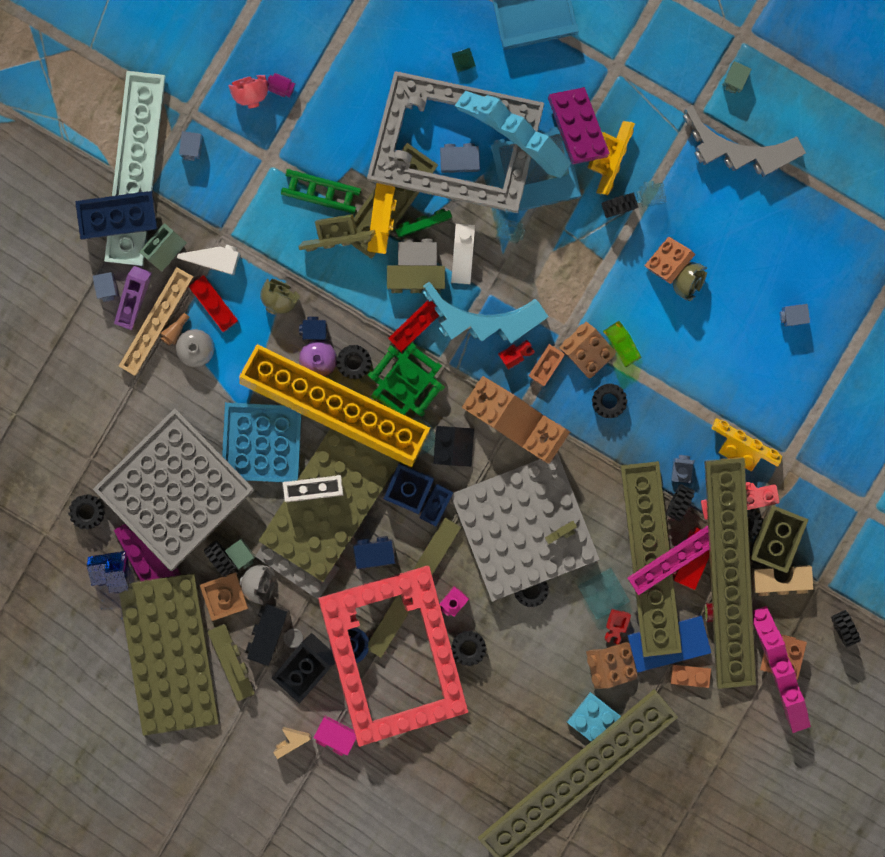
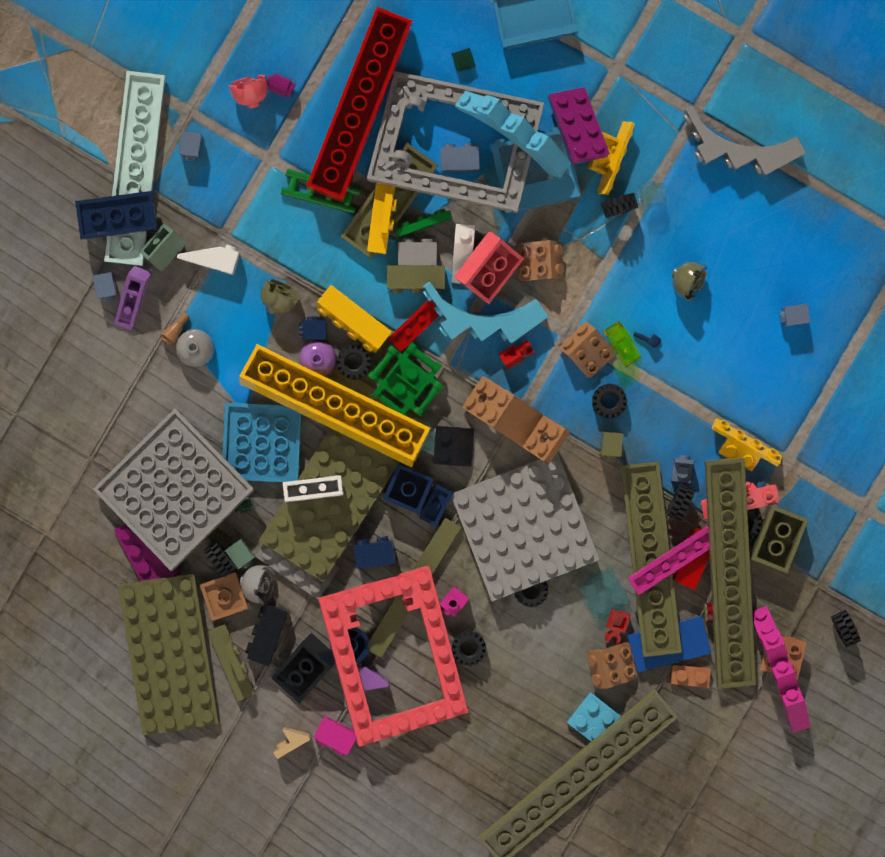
(75, 512): black tyre -> none
(110, 570): clear blue brick -> none
(156, 321): tan plate -> none
(213, 303): red plate -> none
(245, 506): none -> clear green plate
(293, 638): light grey piece -> none
(336, 231): olive bracket -> none
(352, 319): none -> yellow brick
(359, 104): none -> red brick
(370, 678): none -> medium lavender slope
(489, 267): none -> coral brick
(510, 231): clear light blue brick -> none
(540, 261): none -> medium nougat bracket
(546, 365): nougat plate -> none
(566, 531): olive plate -> none
(611, 445): none -> olive brick
(653, 341): none -> dark blue hand
(669, 260): nougat plate -> none
(736, 77): sand green brick -> none
(799, 580): tan arch -> none

